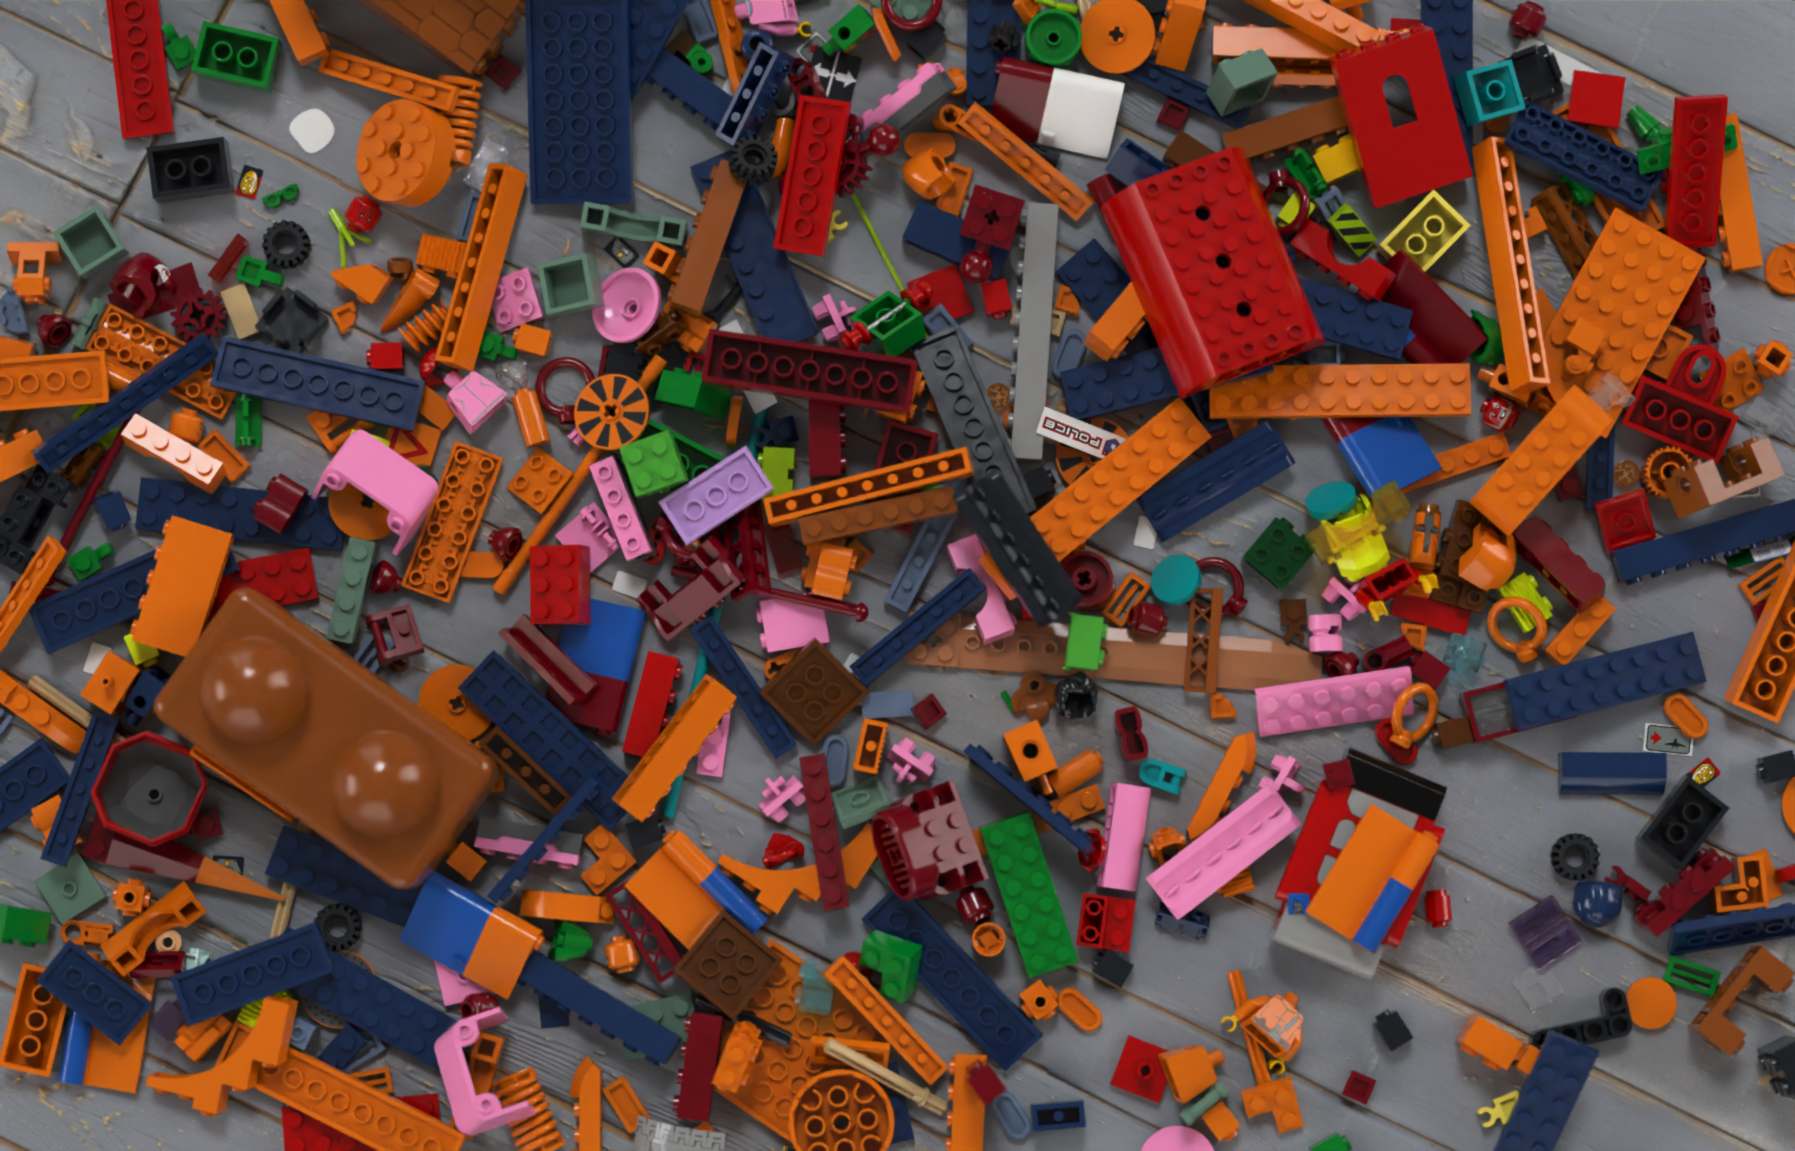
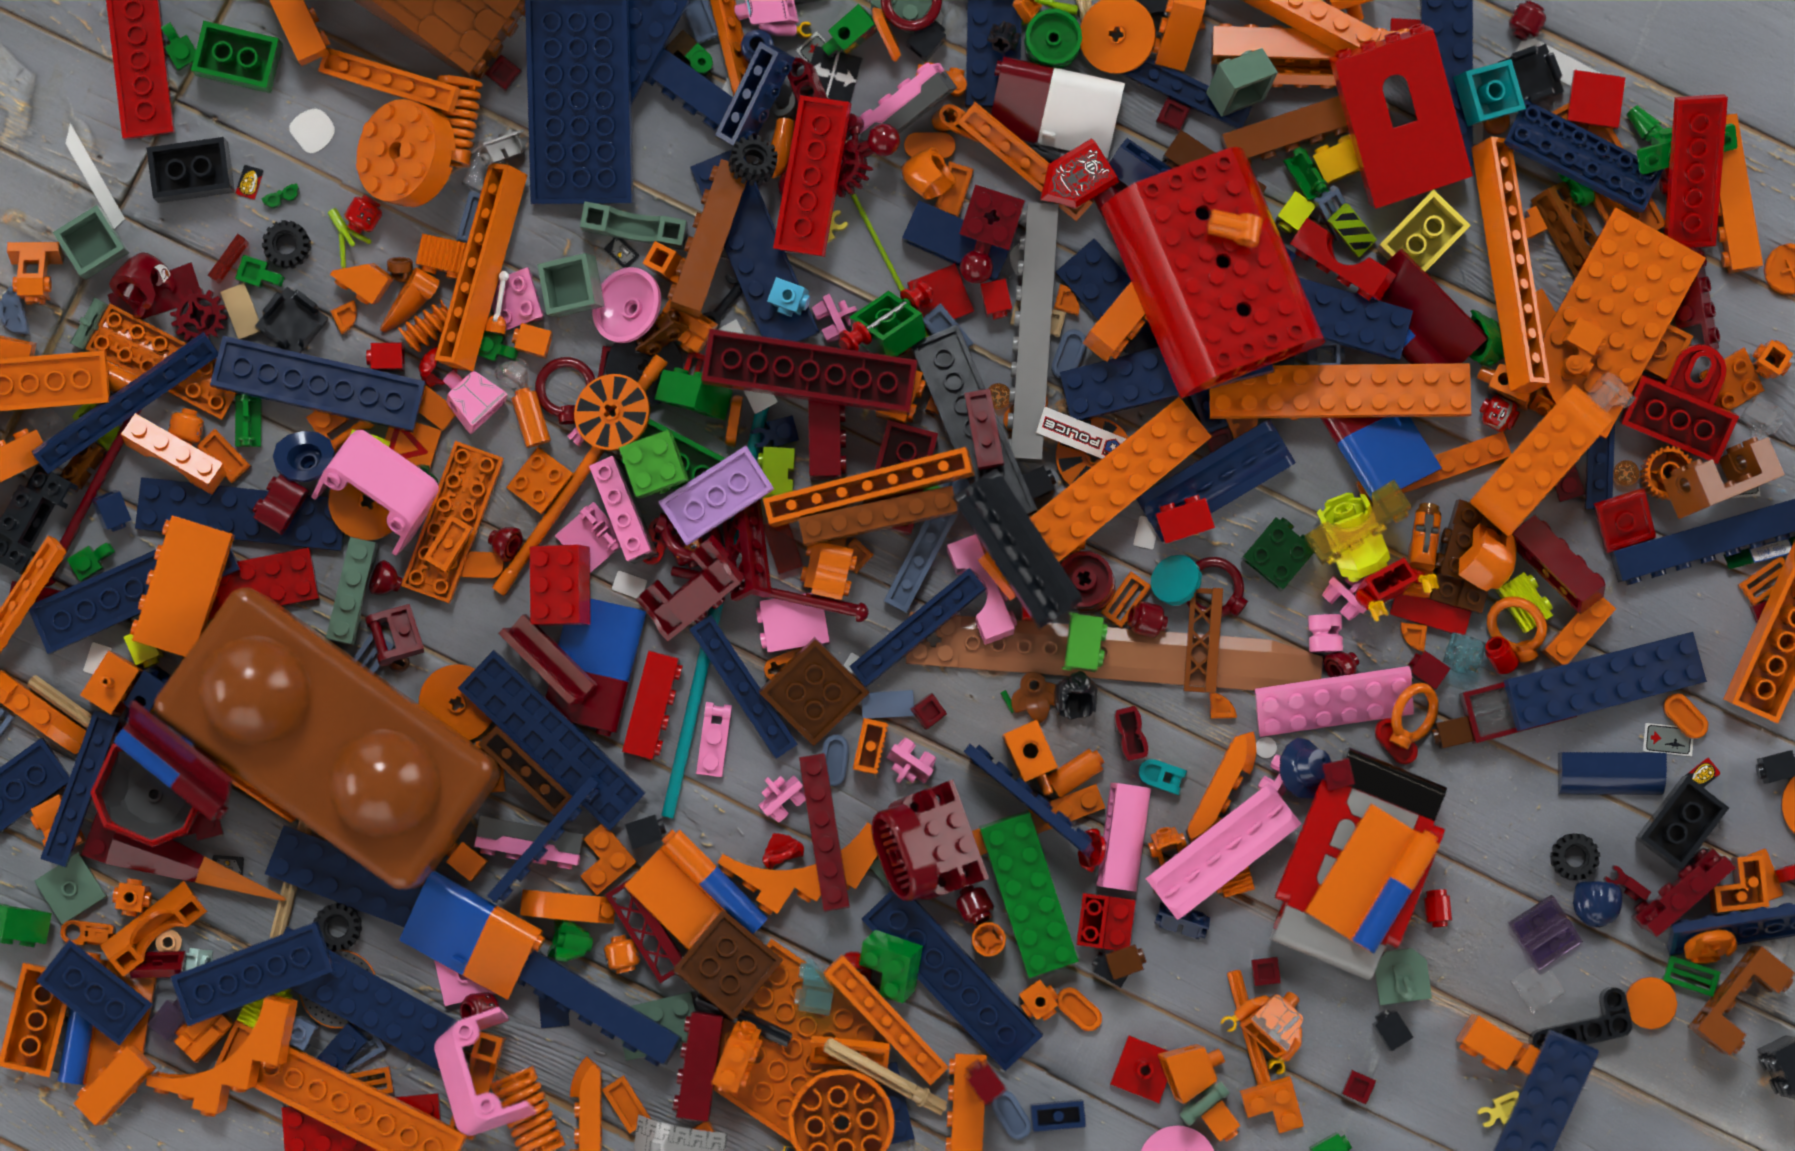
(54, 329): dark red brick -> none
(93, 178): none -> white sticker
(114, 1084): none -> orange brick
(175, 763): none -> dark red door
(303, 456): none -> dark blue hat
(448, 543): none -> orange plate
(491, 148): none -> light grey hinge
(496, 322): none -> hinge
(674, 748): orange brick -> none
(788, 297): none -> medium azure brick
(860, 801): sand green plate -> none
(984, 429): none -> dark red plate
(1078, 176): none -> red tile
(1125, 961): none -> reddish brown brick
(1184, 519): none -> red piece
(1242, 228): none -> orange piece
(1265, 971): none -> dark red plate
(1266, 747): none -> white sticker
(1279, 182): dark red piece -> none
(1293, 614): reddish brown plate -> none
(1298, 903): blue sticker -> none
(1302, 767): none -> dark blue hat
(1331, 499): teal tile -> none
(1389, 654): dark red piece -> none
(1402, 977): none -> sand green piece
(1501, 655): none -> red brick
(1709, 946): none -> orange tile

